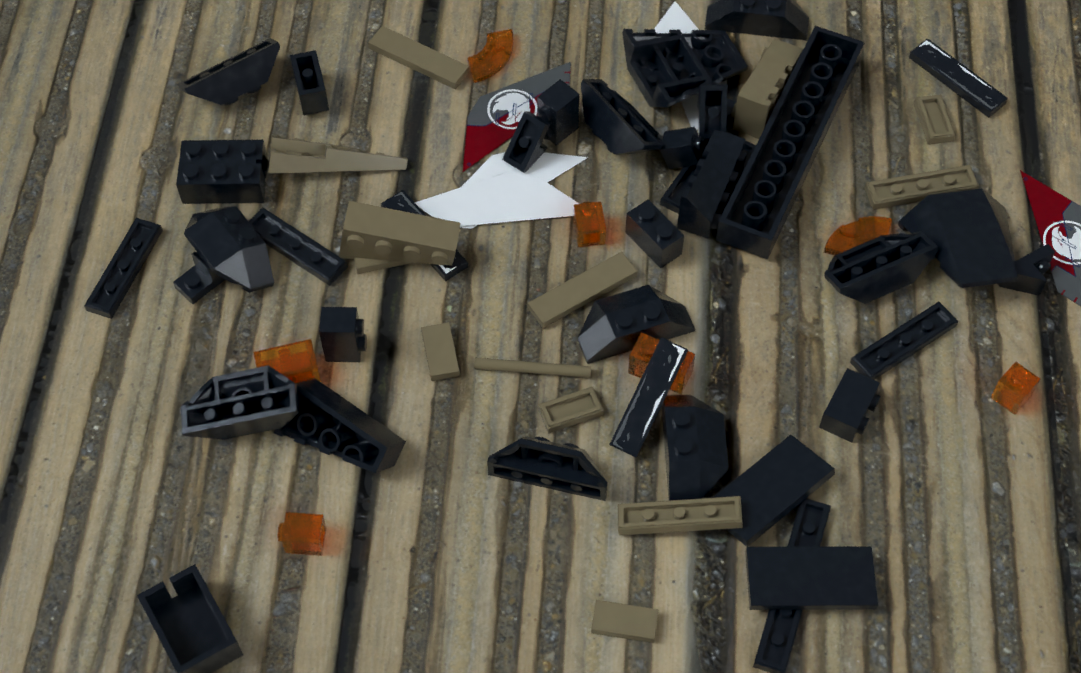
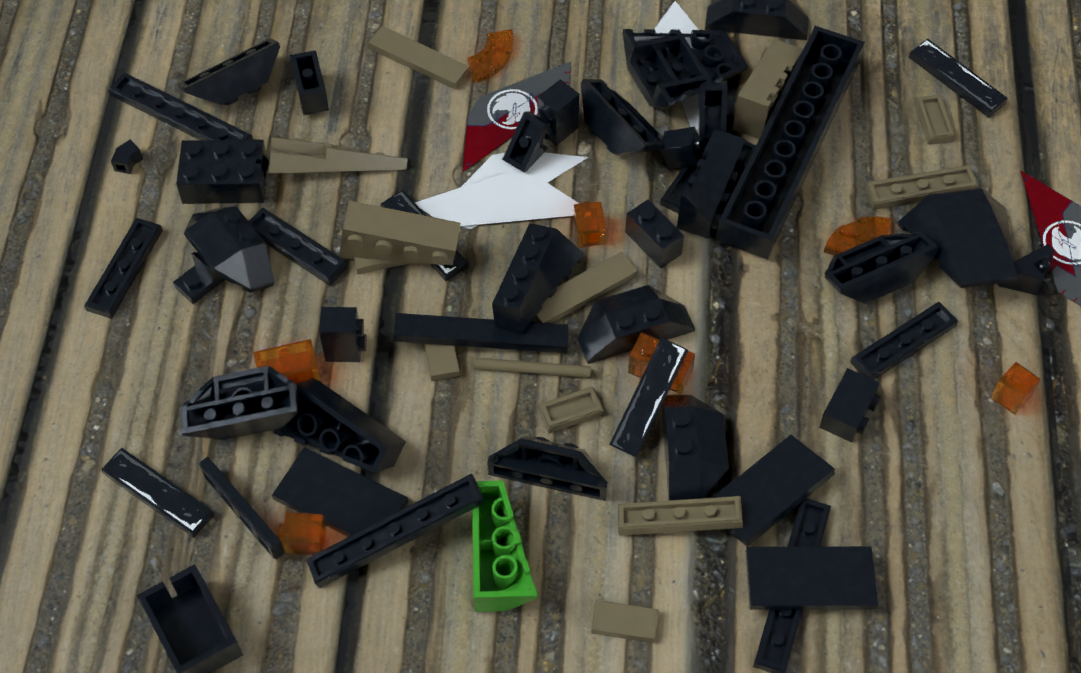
(126, 157): none -> black piece
(157, 492): none -> black tile
(173, 111): none -> black tile
(241, 508): none -> black tile
(336, 492): none -> black tile
(395, 530): none -> black tile
(479, 333): none -> black tile
(499, 562): none -> bright green wedge
(533, 275): none -> black wedge

